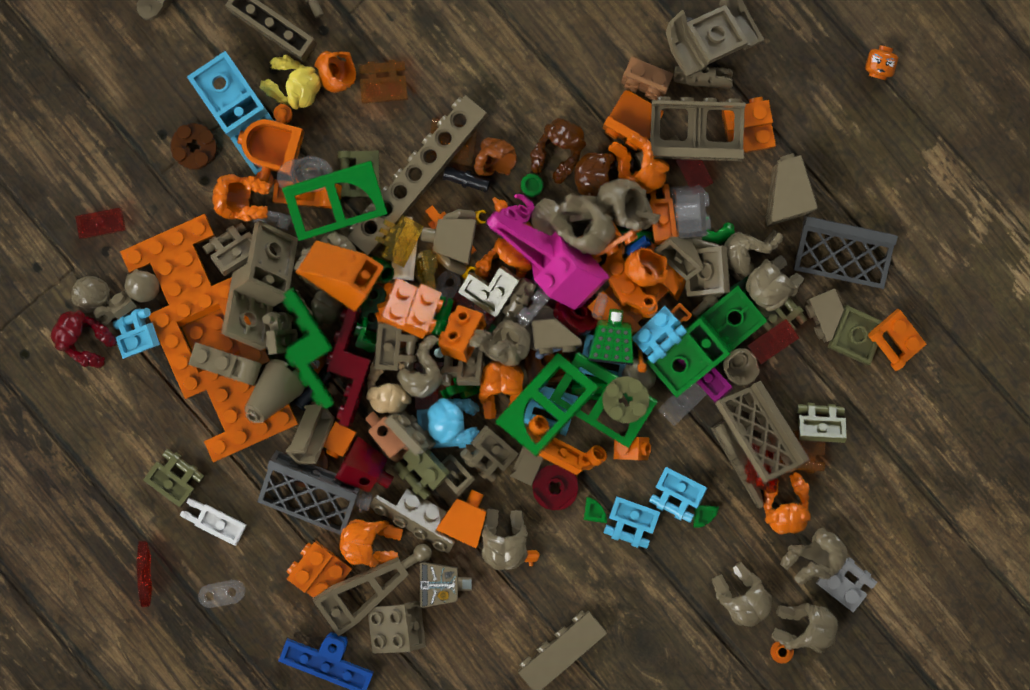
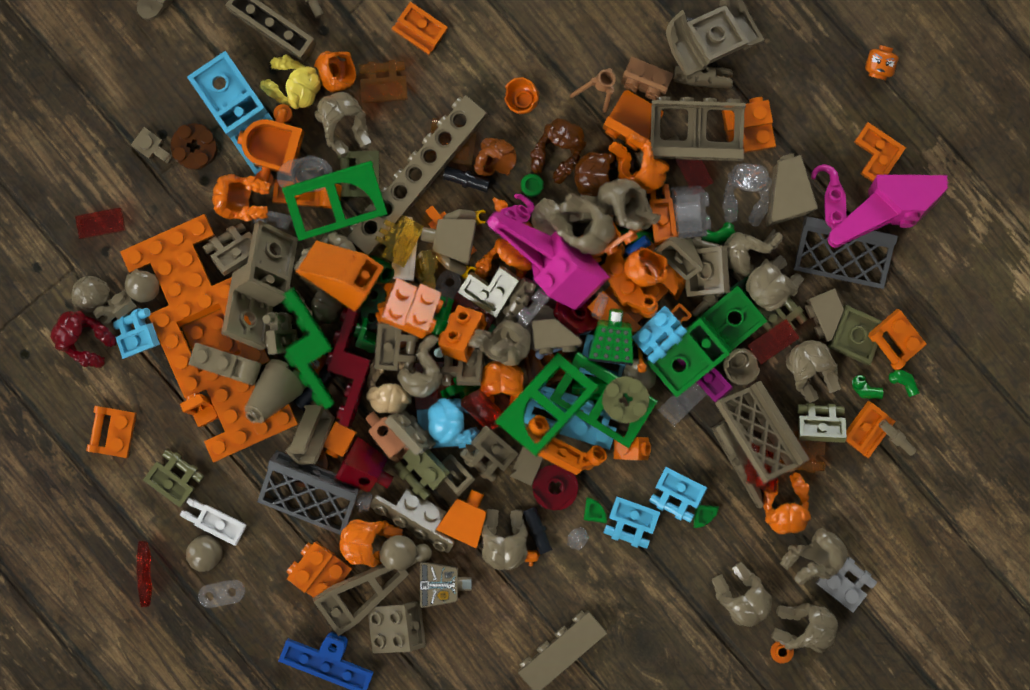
(119, 432): none -> orange plate
(150, 145): none -> dark tan plate
(201, 408): none -> orange bracket
(204, 553): none -> dark tan hair
(332, 110): none -> dark tan hair
(398, 552): none -> dark tan hair
(419, 28): none -> orange plate
(481, 409): none -> clear red plate
(521, 95): none -> orange hair
(537, 530): none -> black pin
(577, 538): none -> clear plate
(587, 433): none -> medium azure plate
(602, 82): none -> medium nougat plant
(749, 178): none -> clear hair
(806, 361): none -> dark tan hair
(864, 390): none -> green arm
(865, 432): none -> orange plate
(883, 148): none -> orange plate
(891, 199): none -> dark pink slope
(897, 437): none -> dark tan bar
(906, 379): none -> green arm

